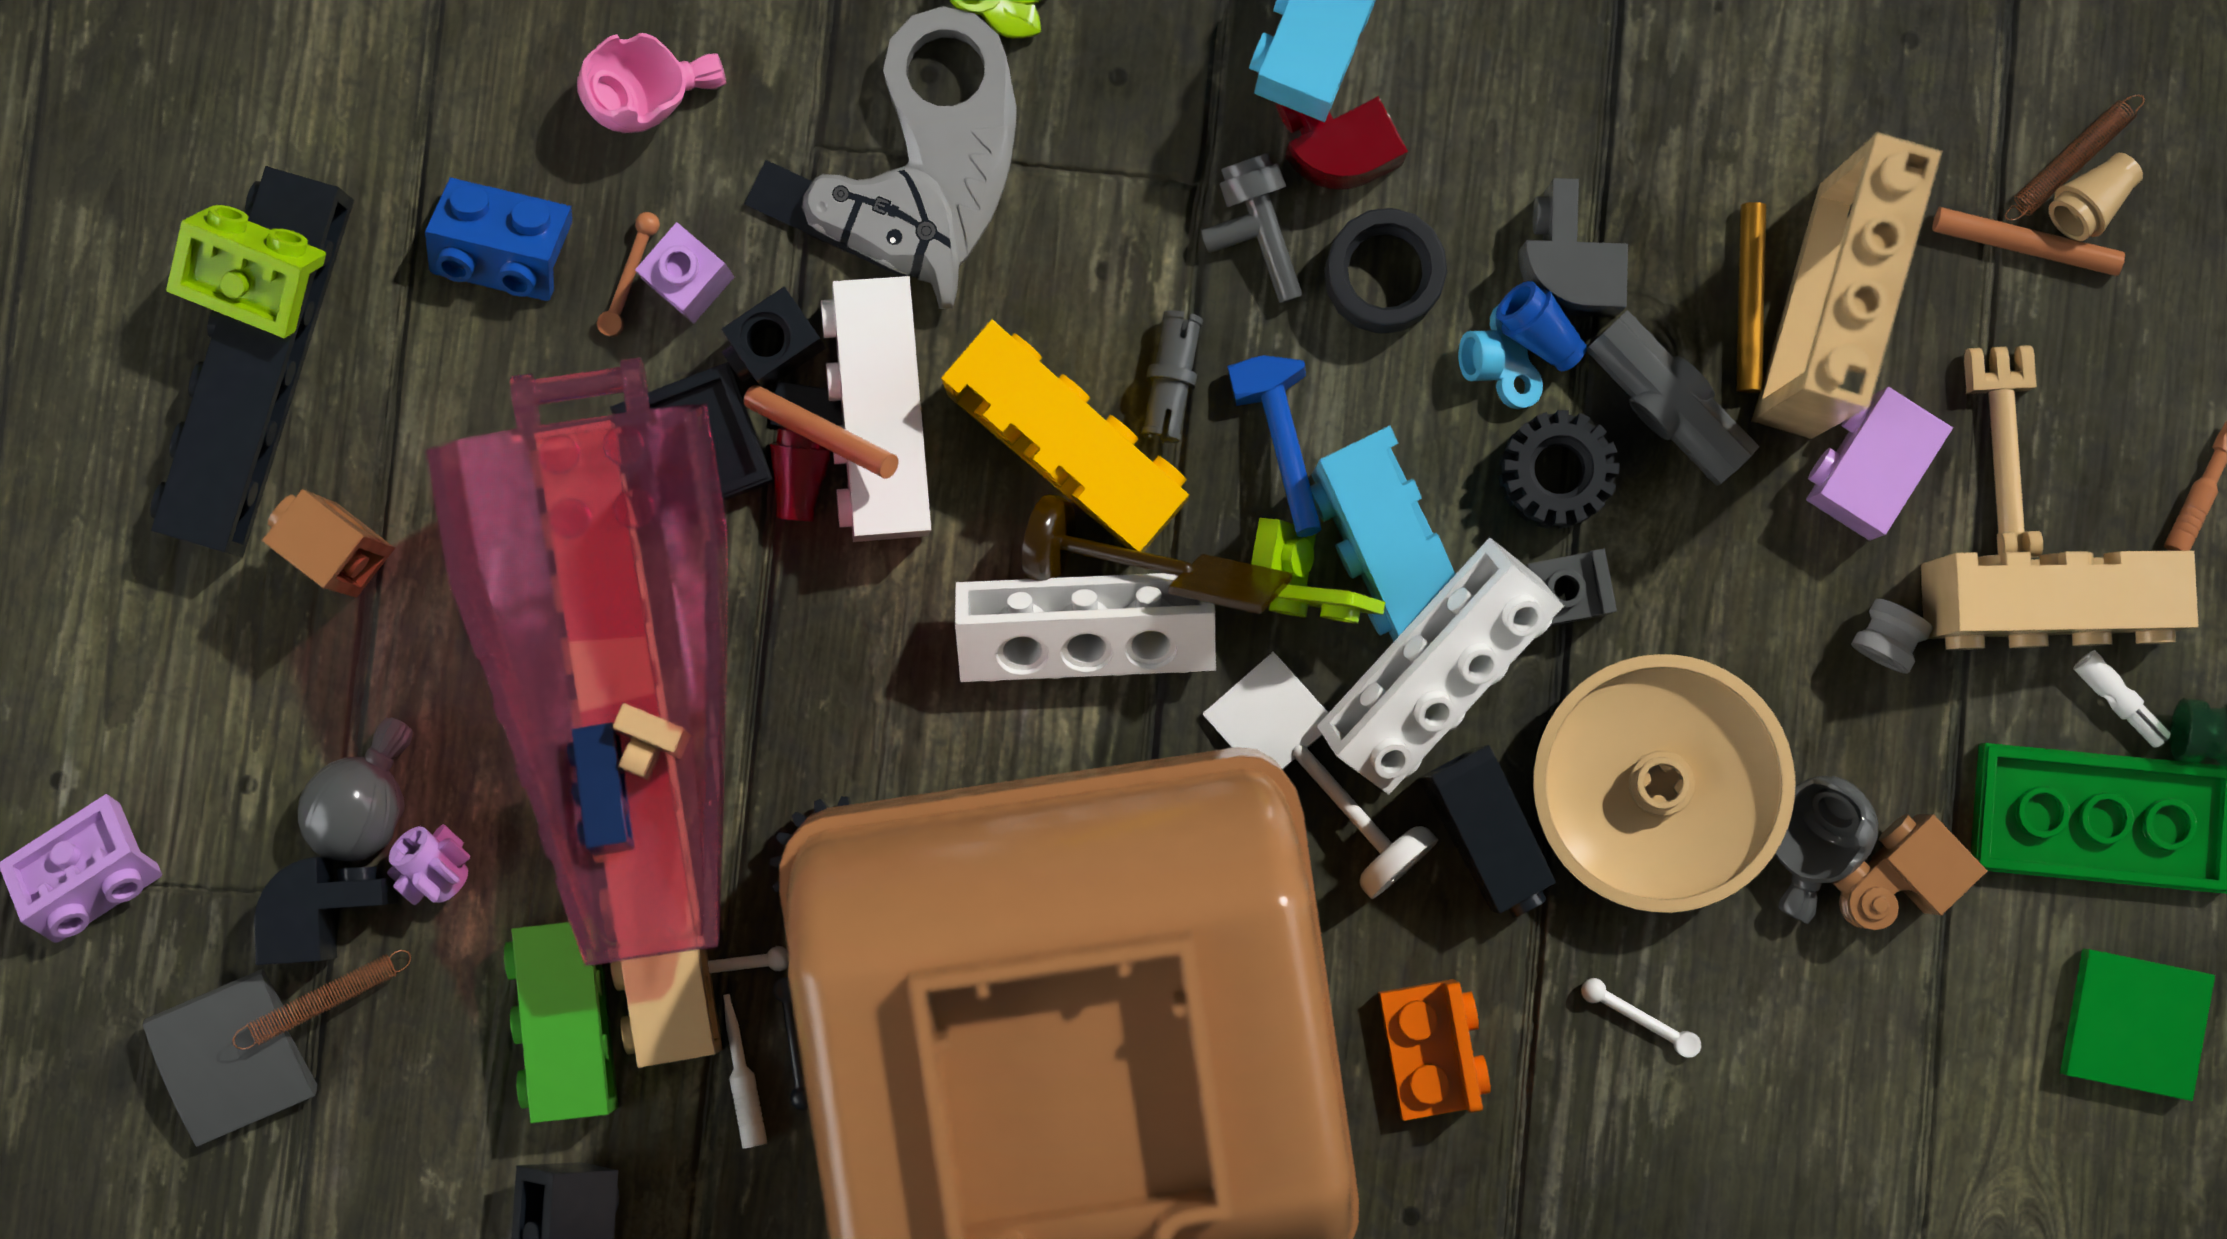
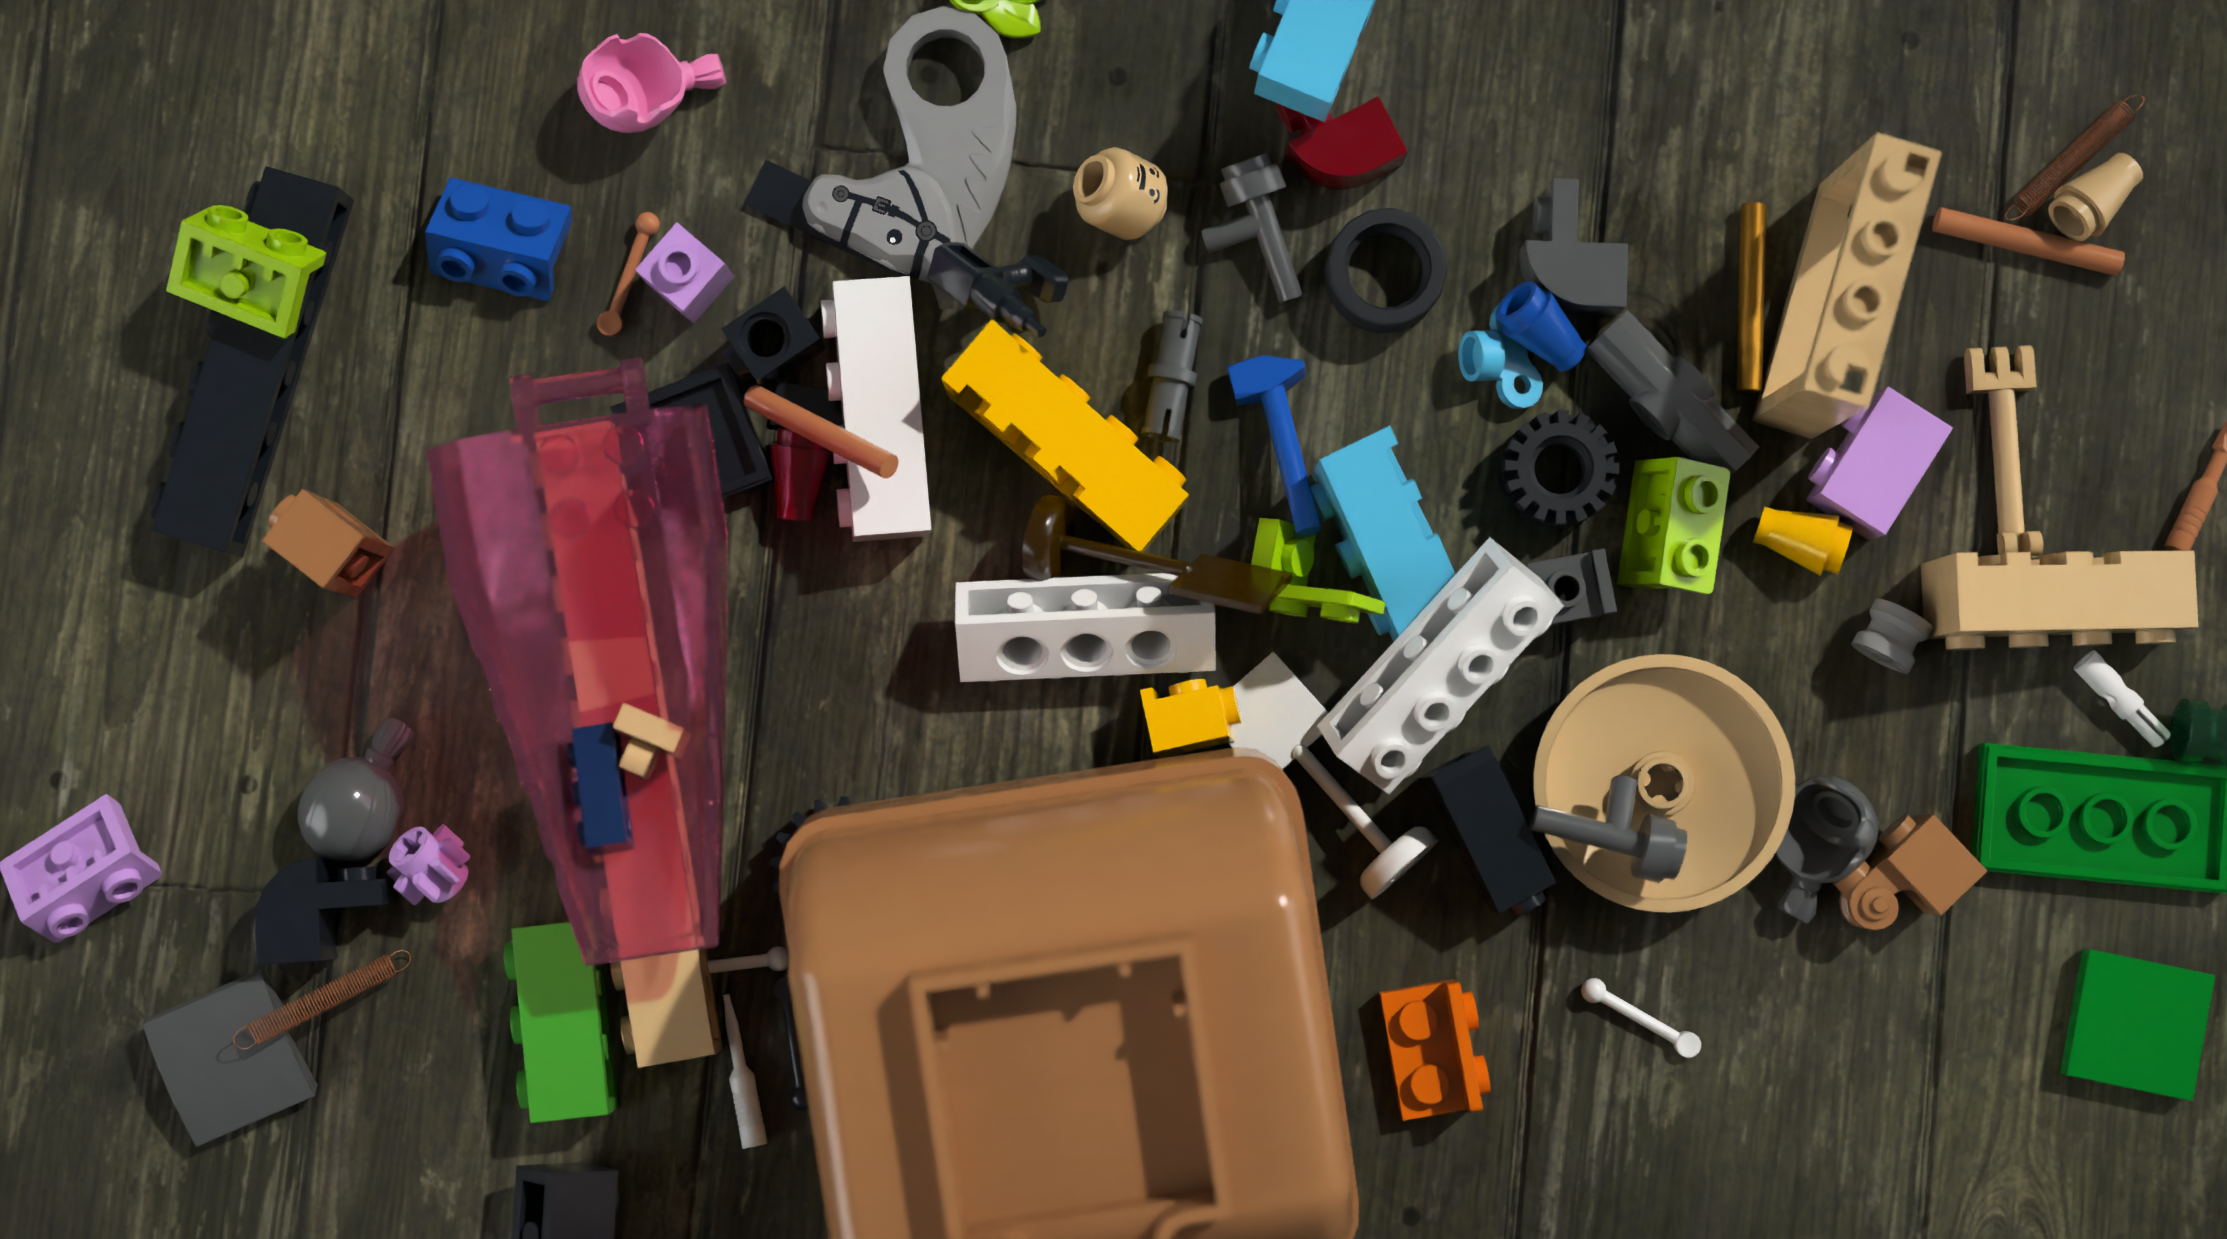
(993, 289): none -> black piece
(1120, 193): none -> tan head
(1190, 717): none -> yellow brick
(1655, 848): none -> dark grey piece
(1673, 525): none -> lime bracket
(1805, 538): none -> yellow cone

